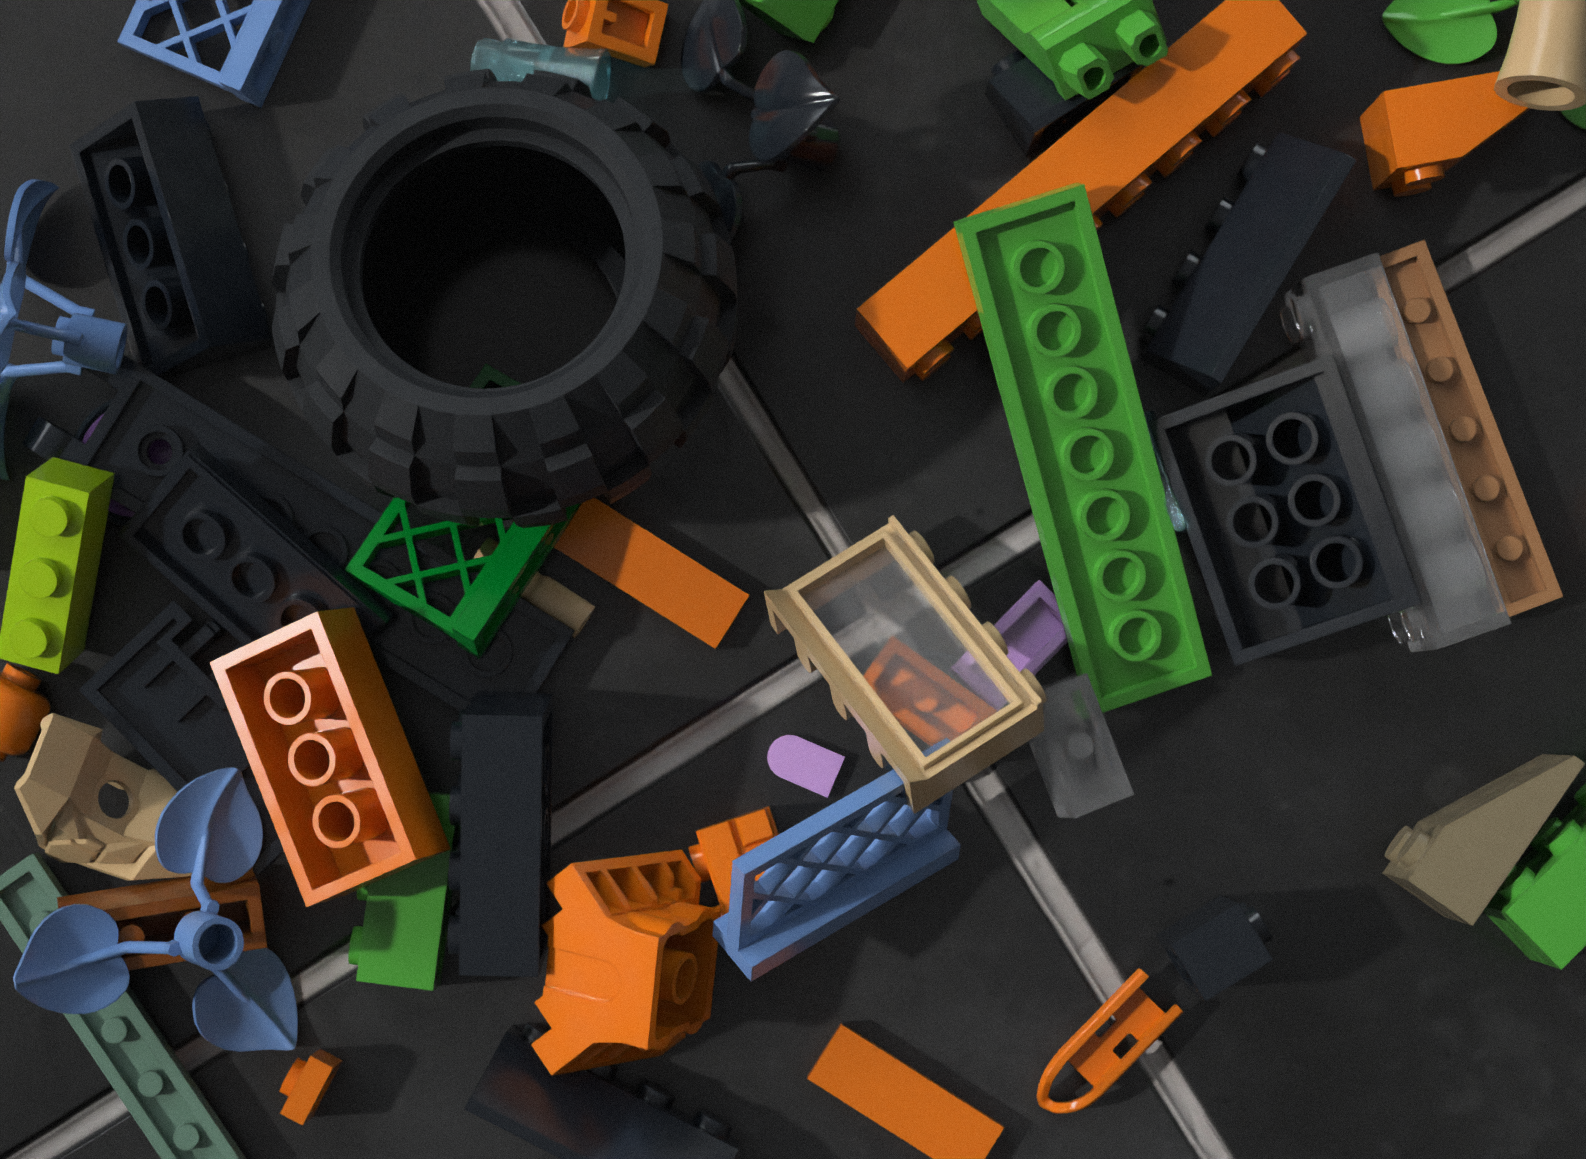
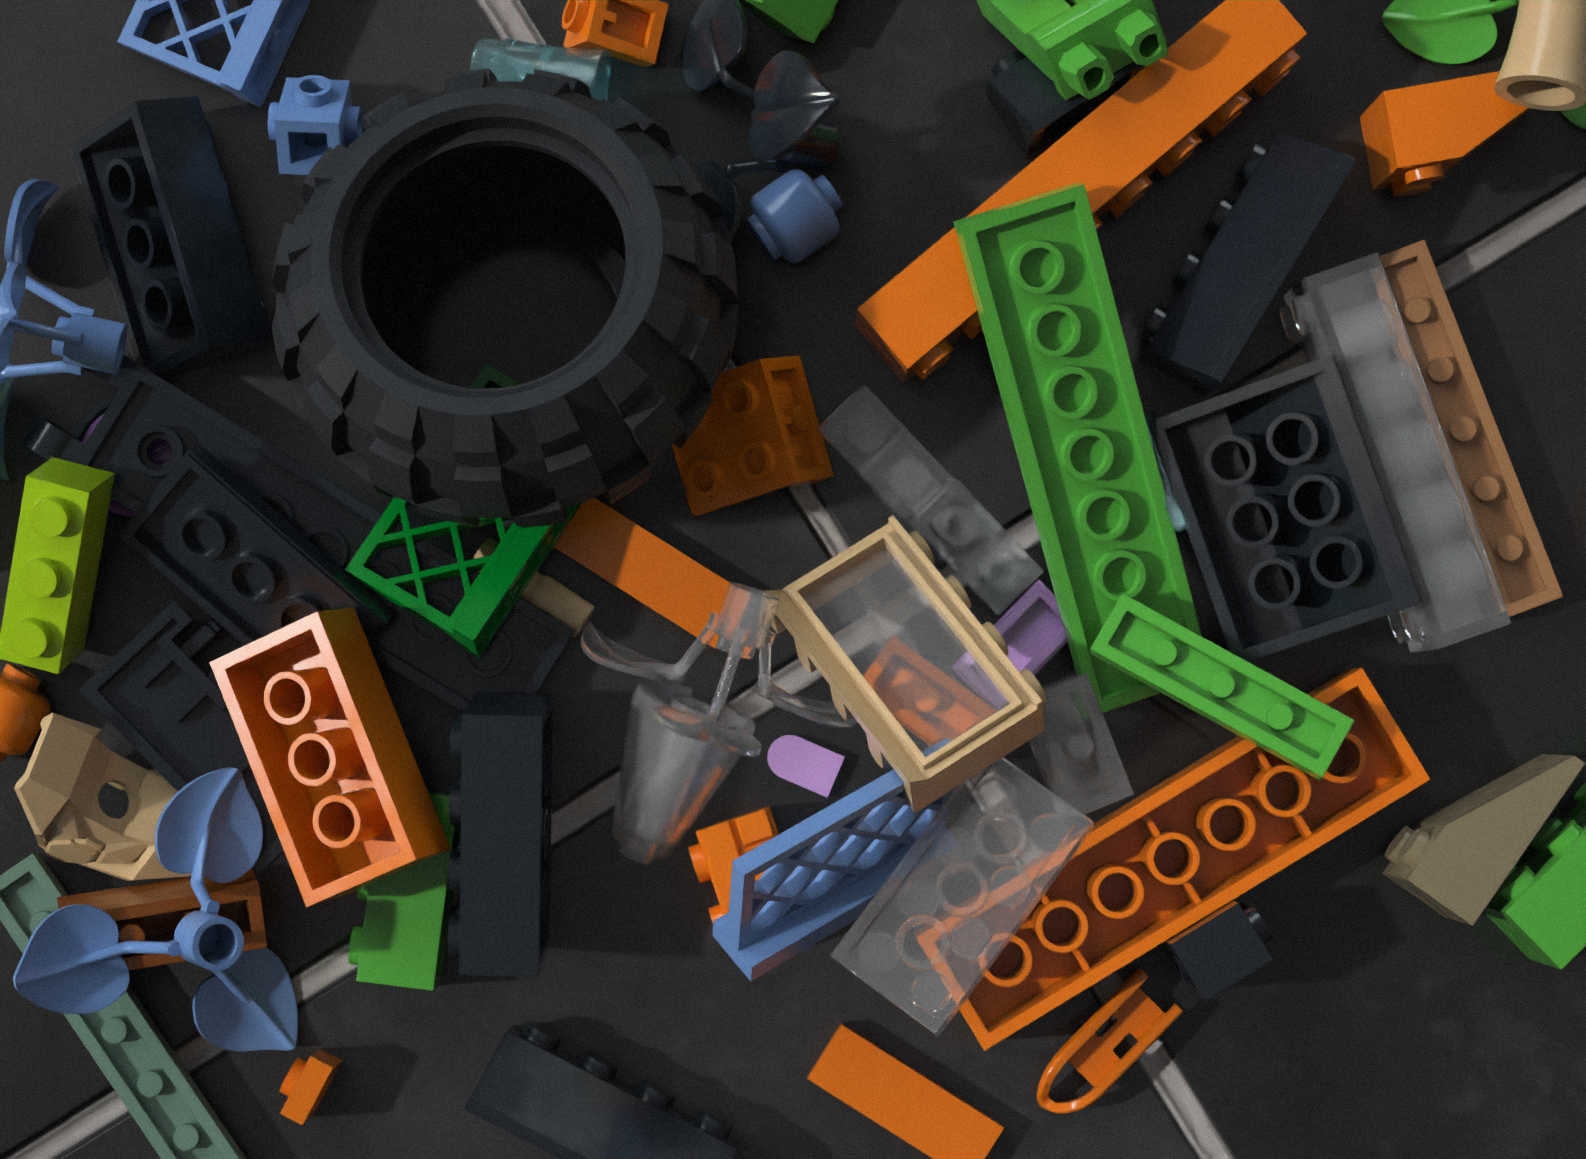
(310, 119): none -> medium blue brick
(625, 961): orange slope -> none
(667, 775): none -> clear cone
(741, 630): none -> clear plant
(754, 437): none -> orange bracket
(795, 216): none -> medium blue head
(929, 500): none -> clear slope
(962, 893): none -> clear plate
(1188, 854): none -> orange brick
(1221, 686): none -> bright green plate

